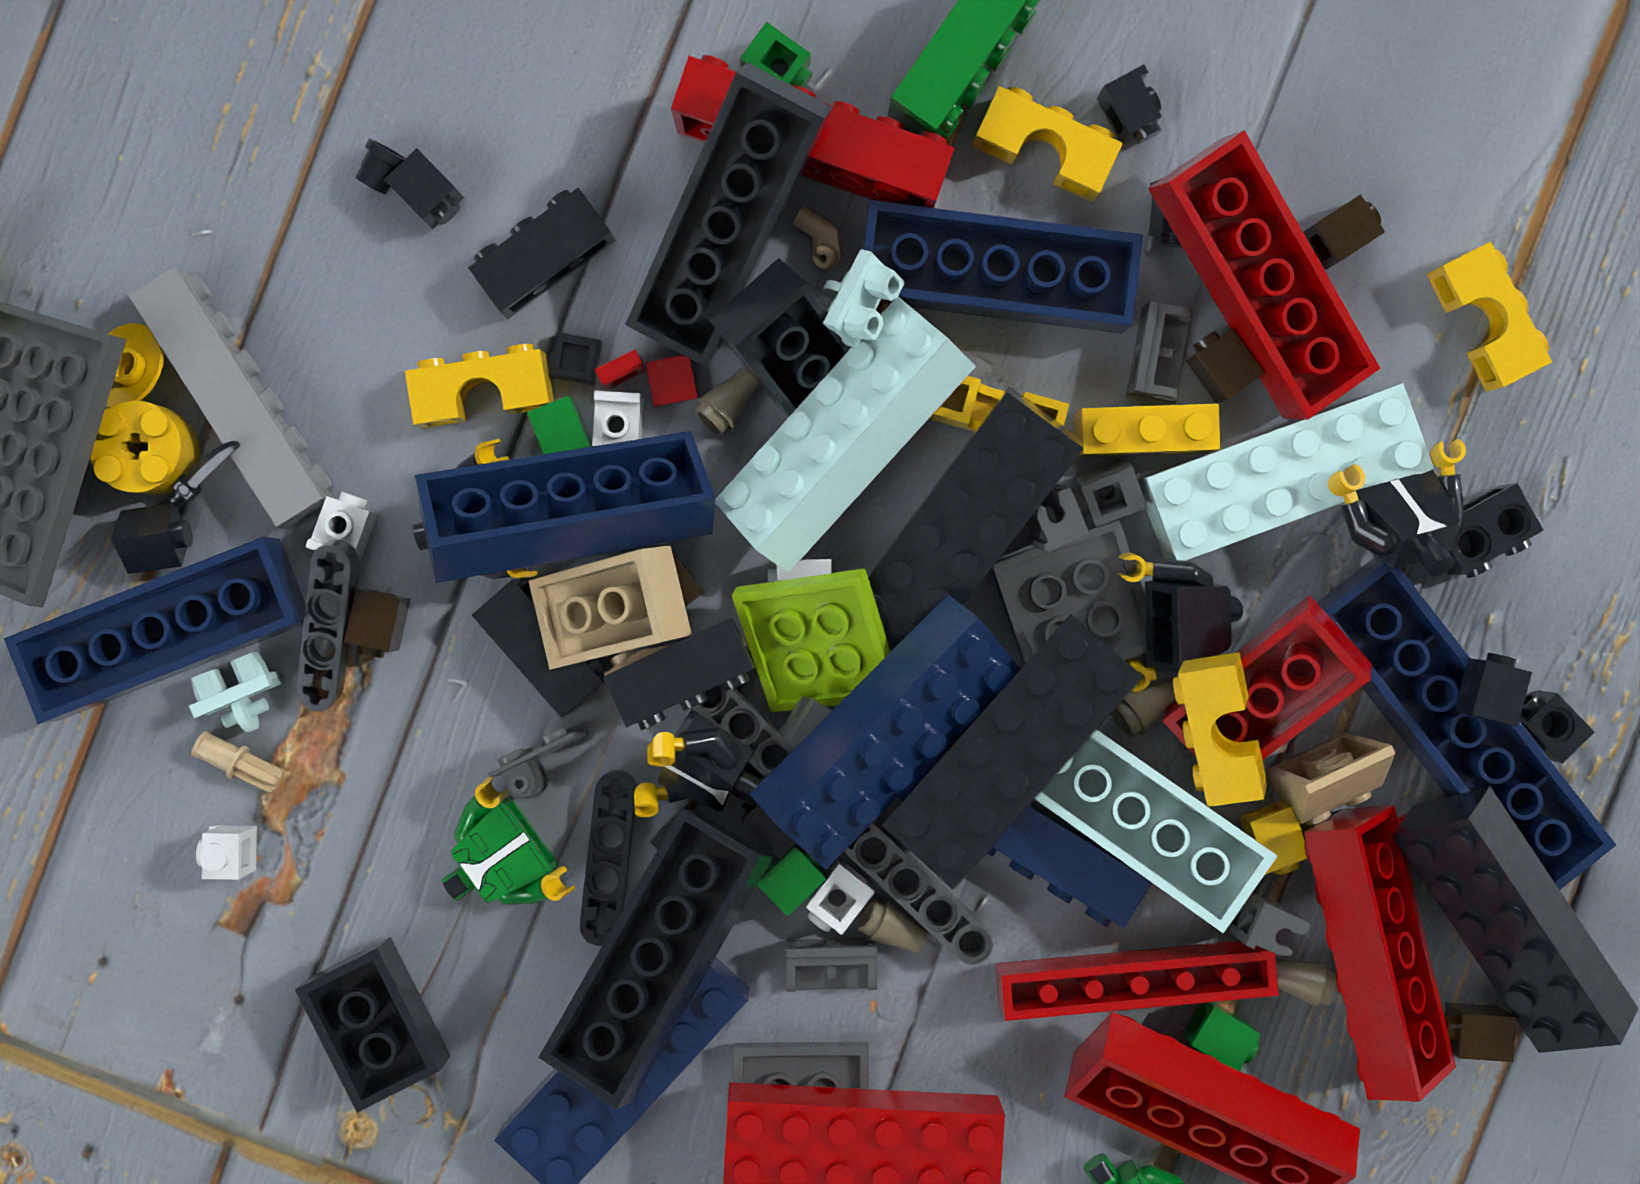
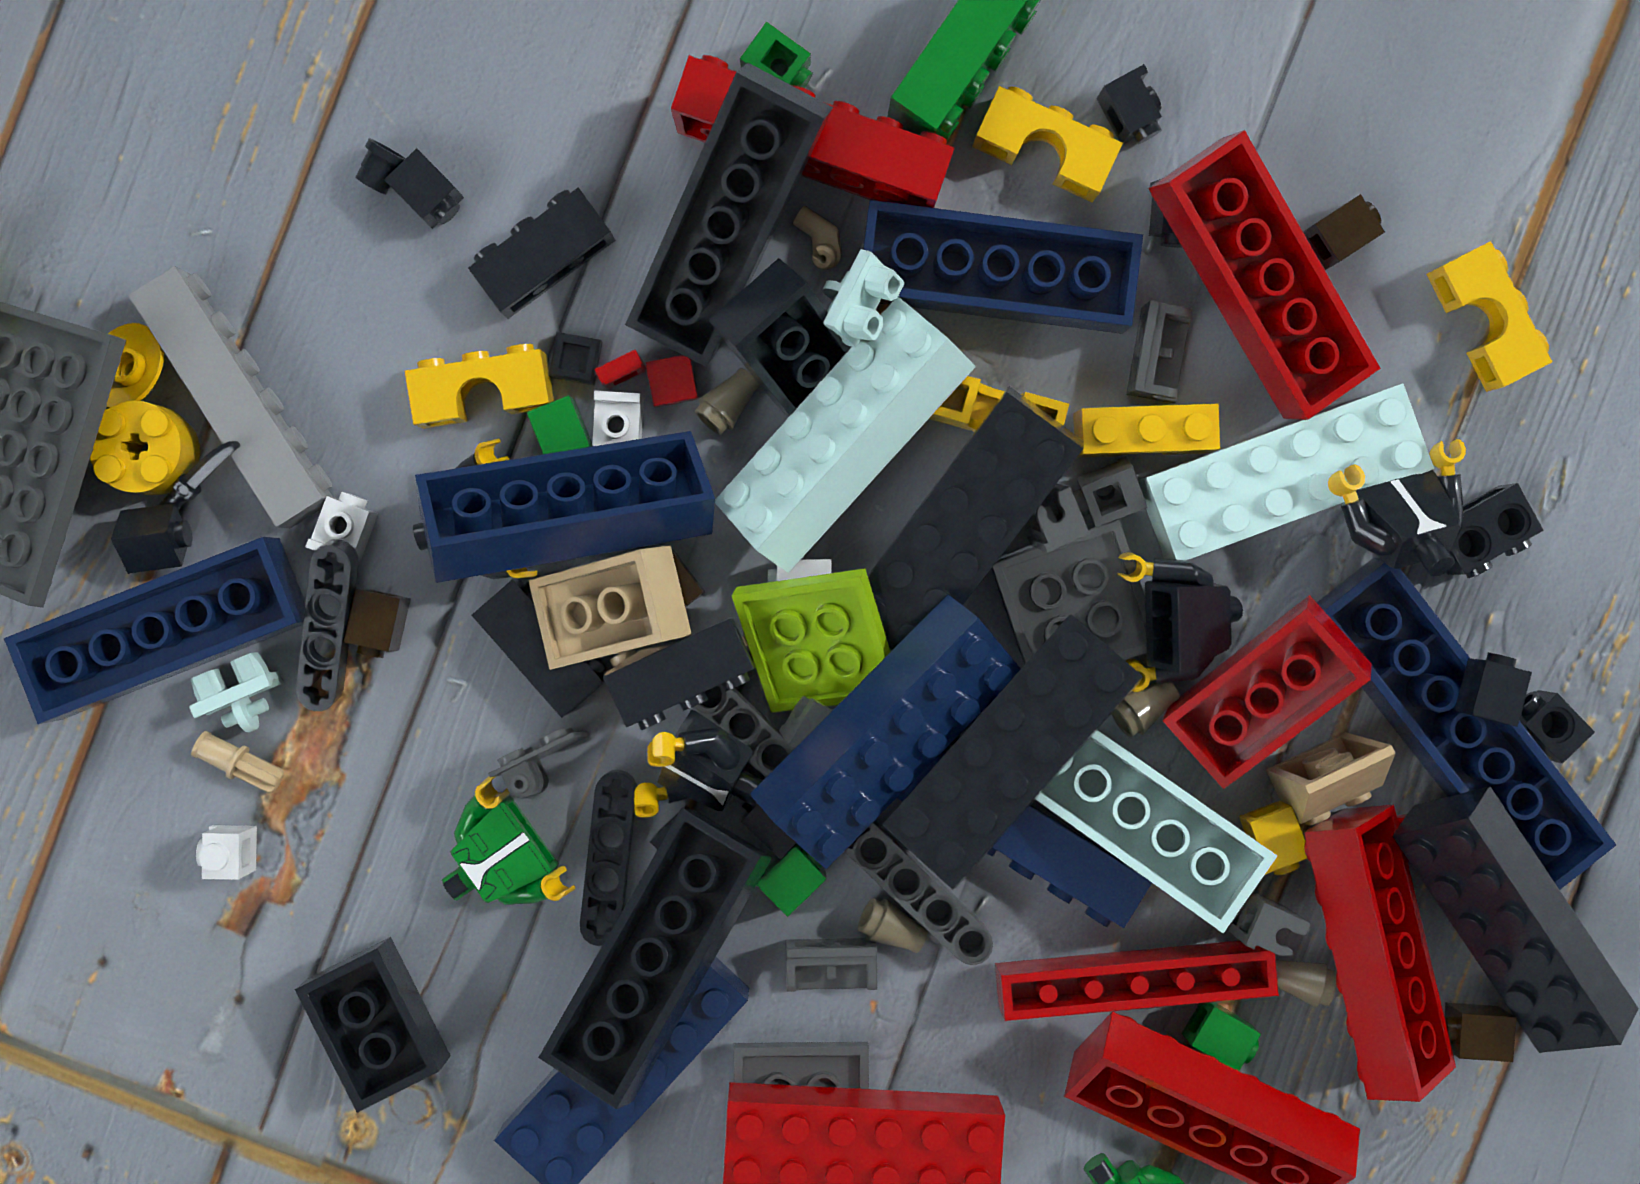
(840, 915): white brick -> none
(1223, 365): dark brown brick -> none
(1225, 769): yellow arch -> none

